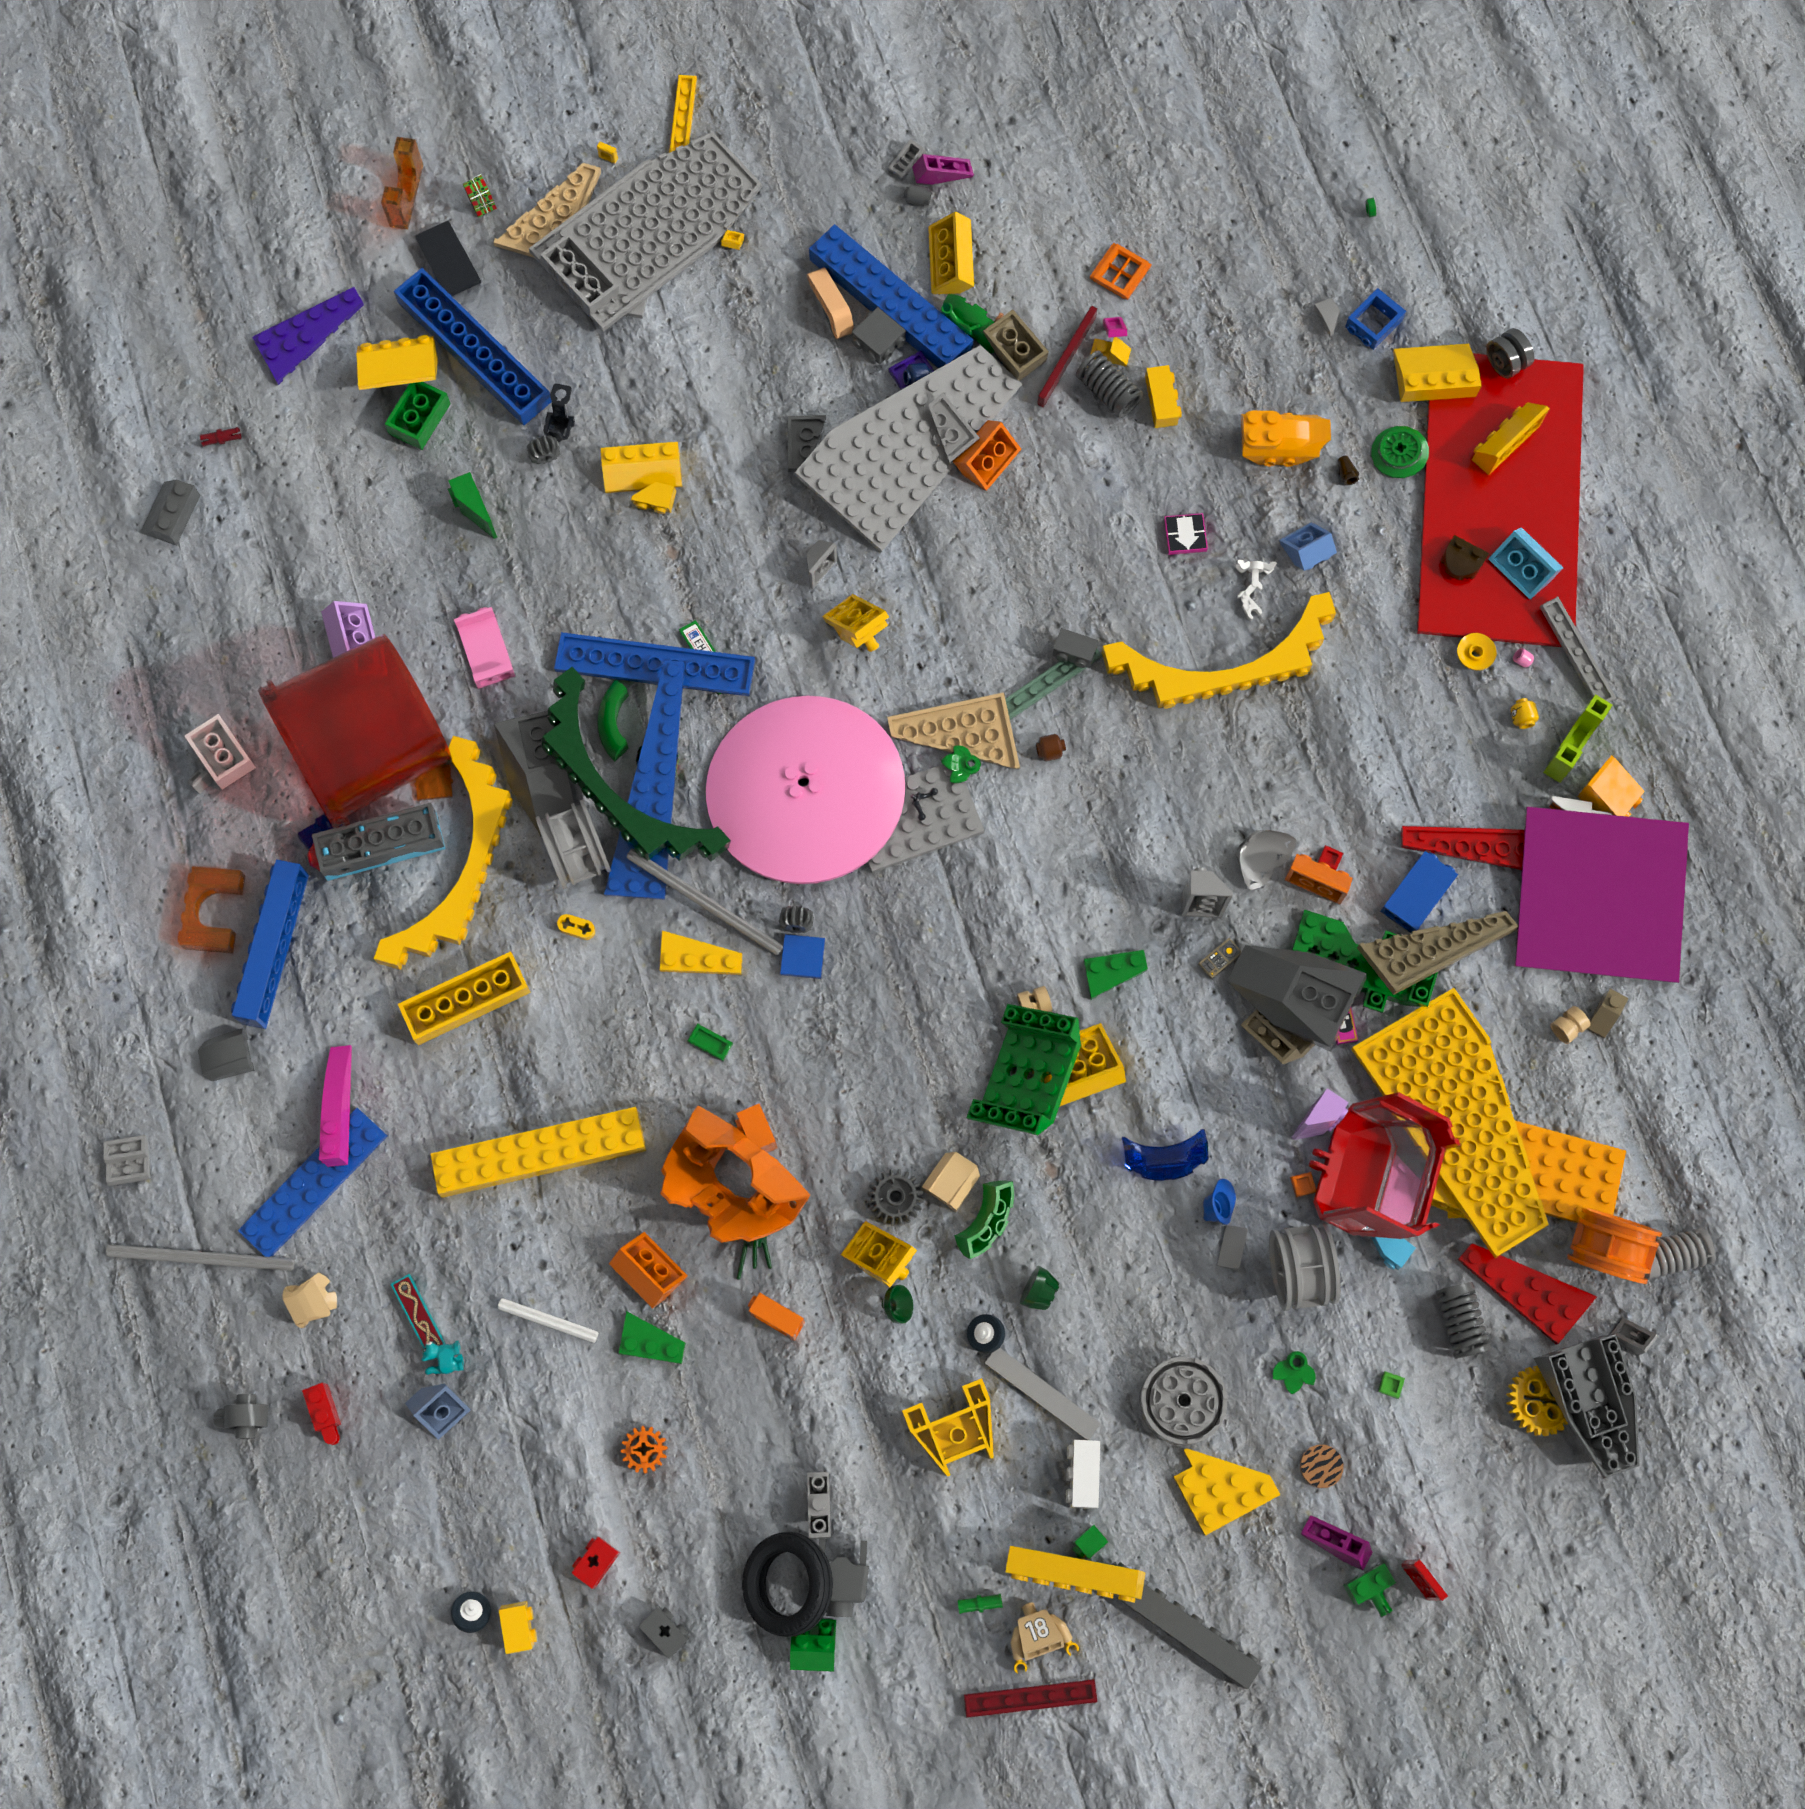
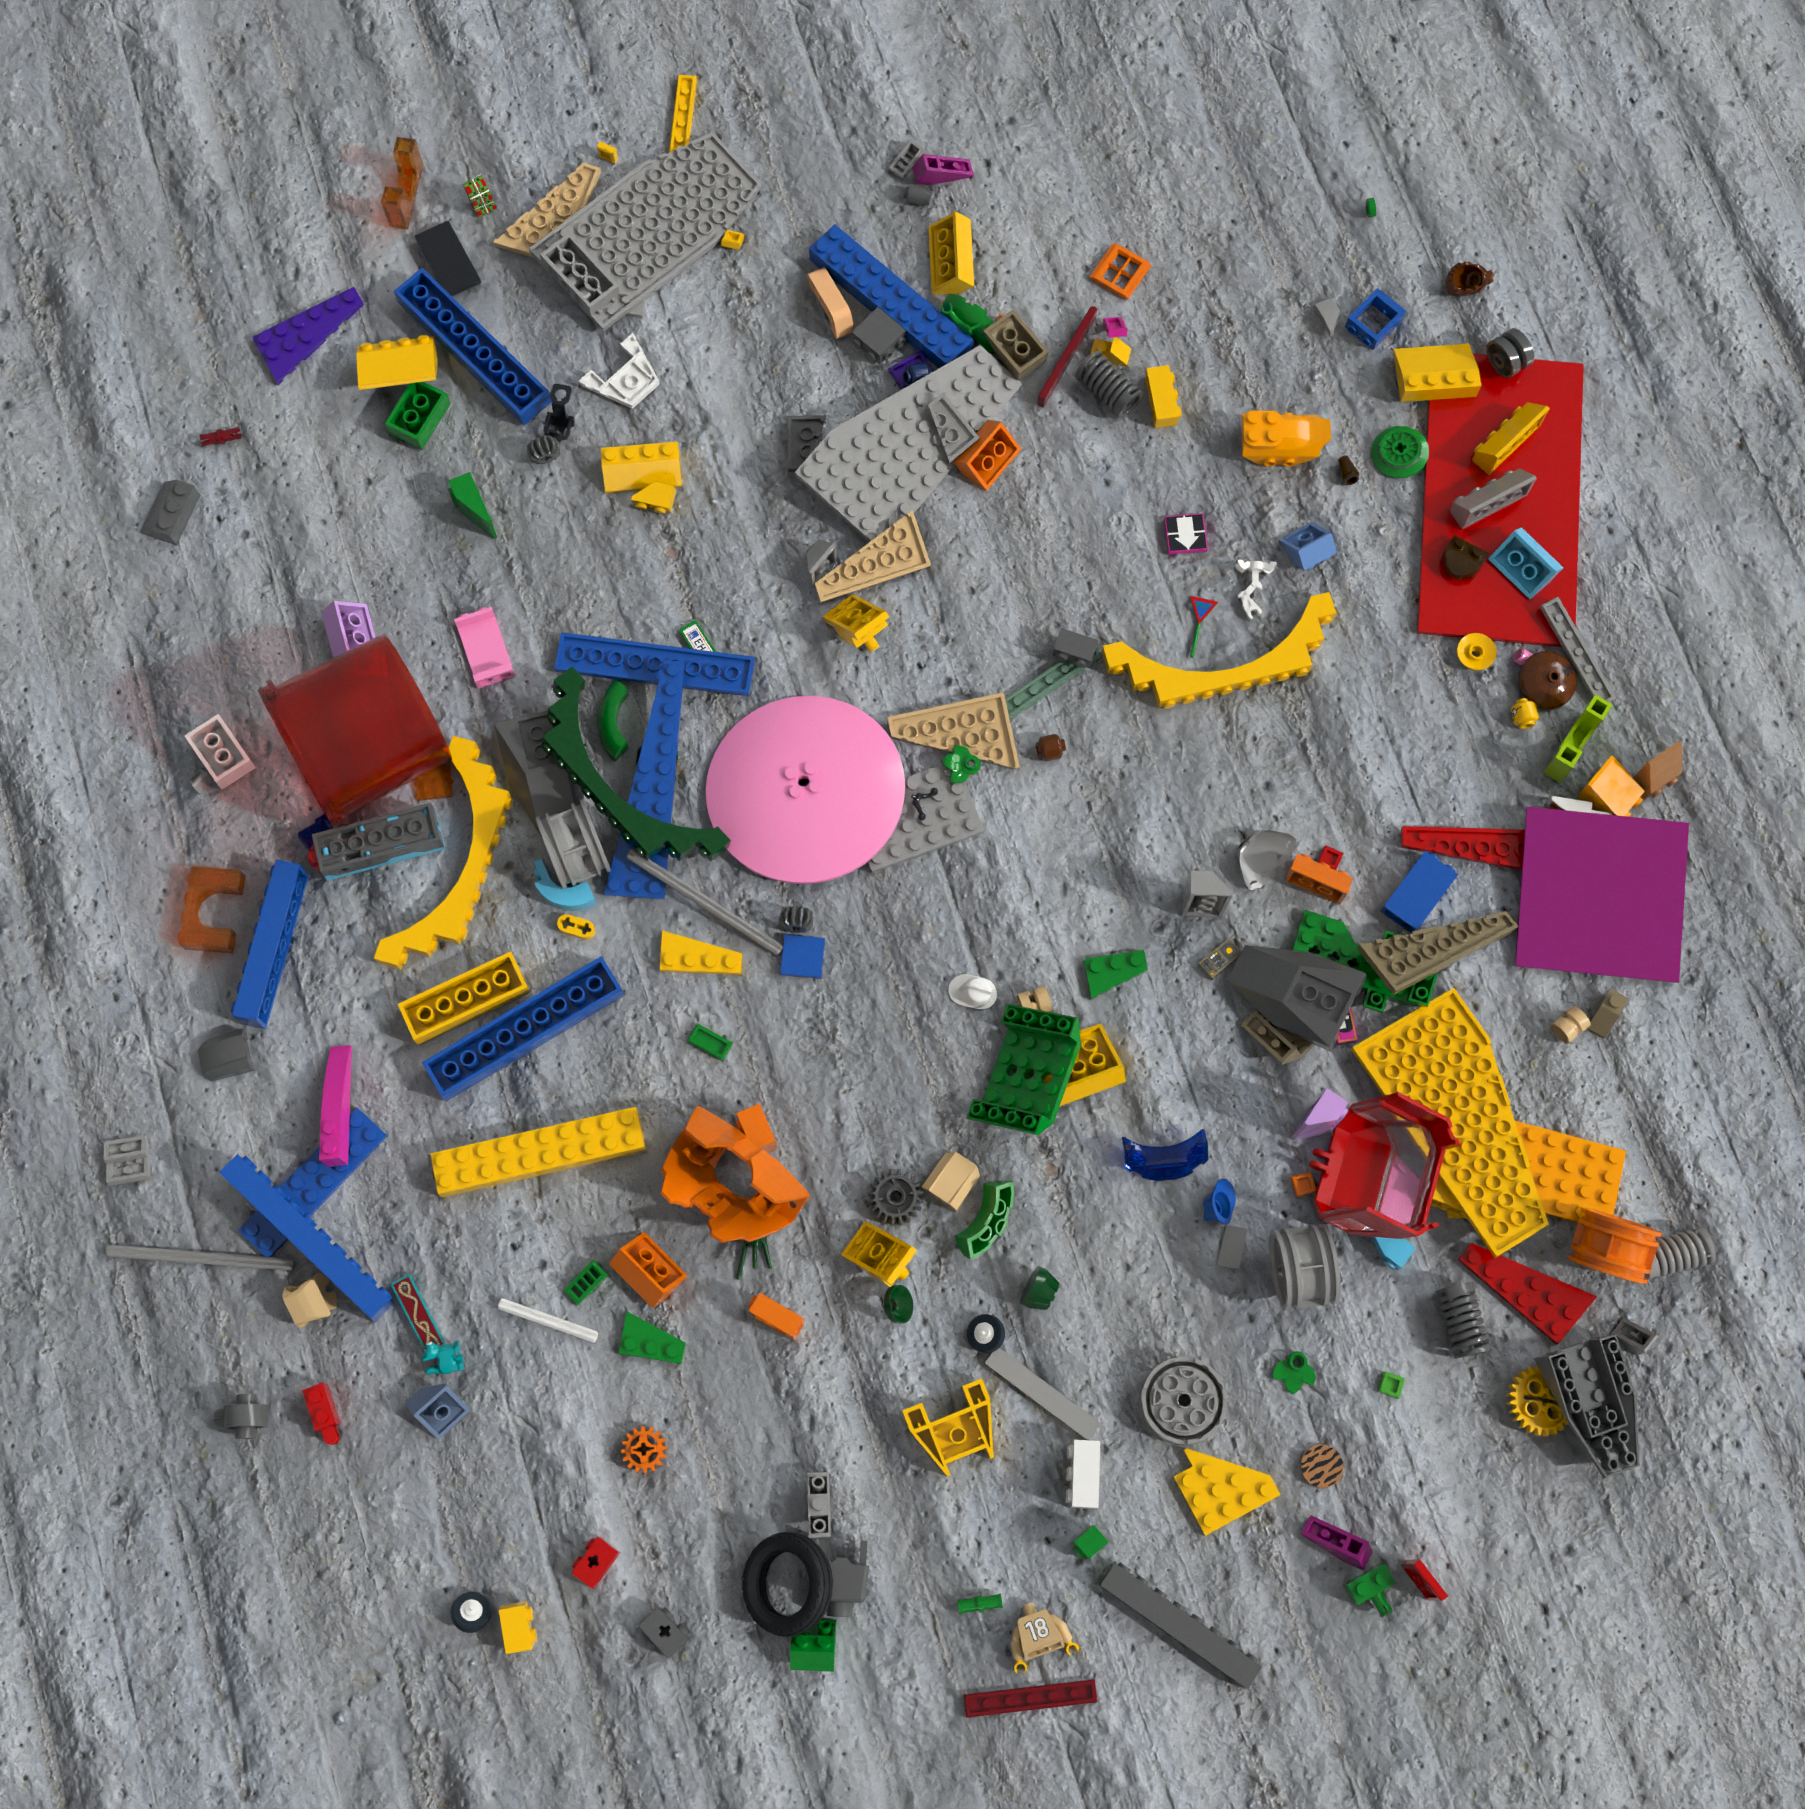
(302, 1233): none -> blue brick
(523, 1029): none -> blue brick
(567, 899): none -> medium azure arch
(580, 1277): none -> green slope
(630, 382): none -> white wing
(886, 557): none -> tan wing
(972, 991): none -> white piece
(1075, 1572): yellow brick -> none
(1202, 608): none -> piece
(1468, 279): none -> reddish brown hair
(1492, 497): none -> light grey slope
(1538, 685): none -> reddish brown dish
(1660, 771): none -> medium nougat slope

